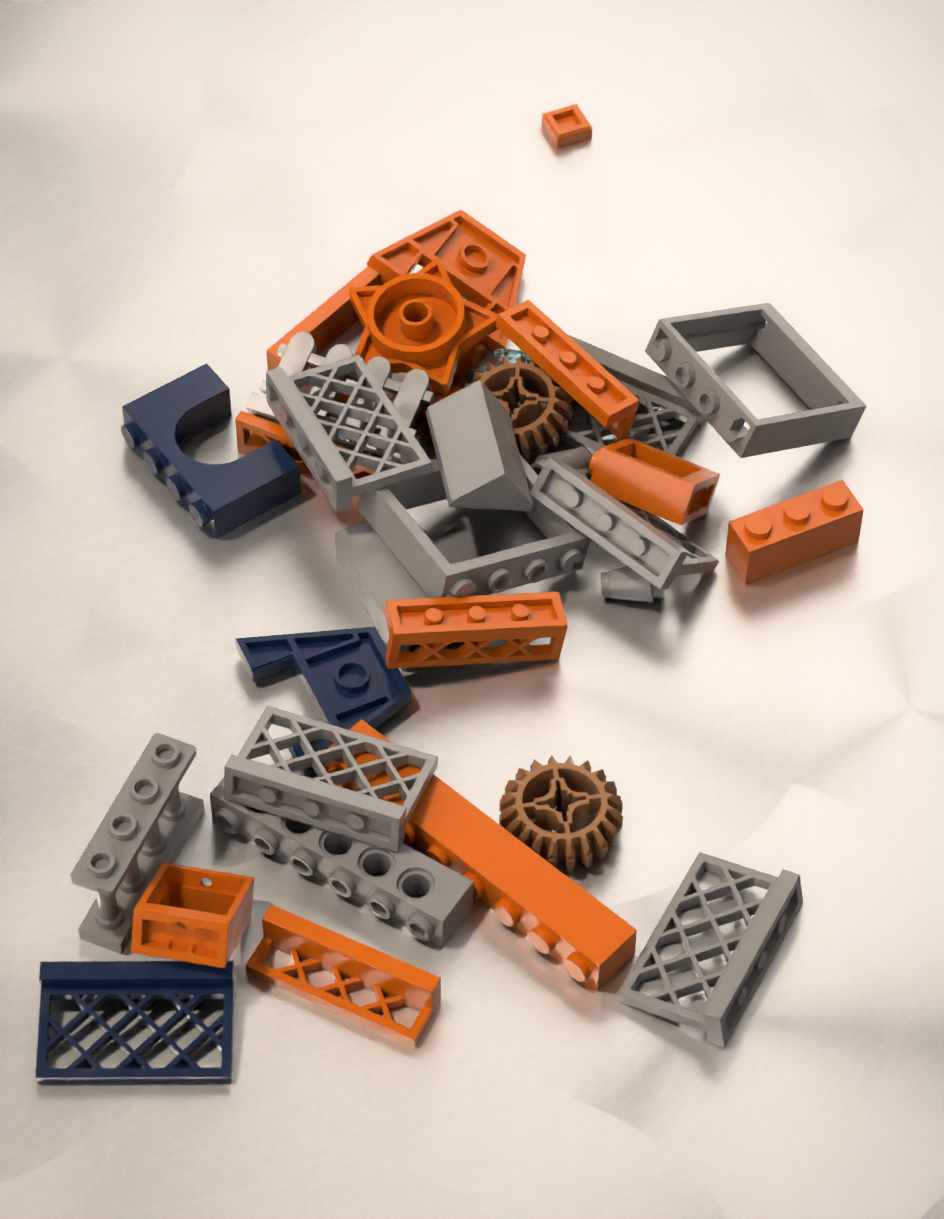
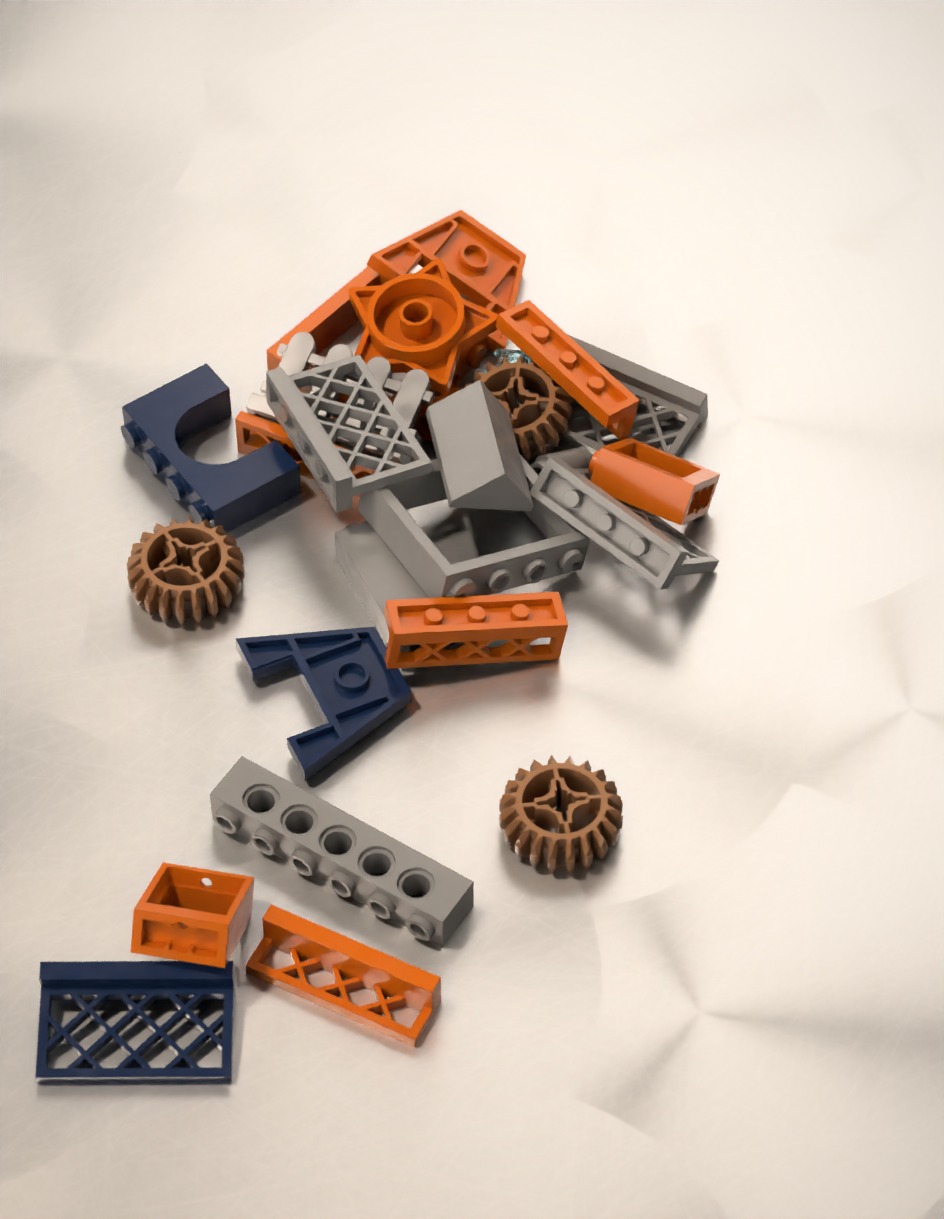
(138, 834): light grey fence -> none
(175, 569): none -> medium nougat gear
(318, 799): light grey fence -> none
(509, 876): orange brick -> none
(566, 125): orange tile -> none
(628, 585): light grey cone -> none
(744, 967): light grey fence -> none
(794, 531): orange brick -> none
(832, 402): light grey window -> none

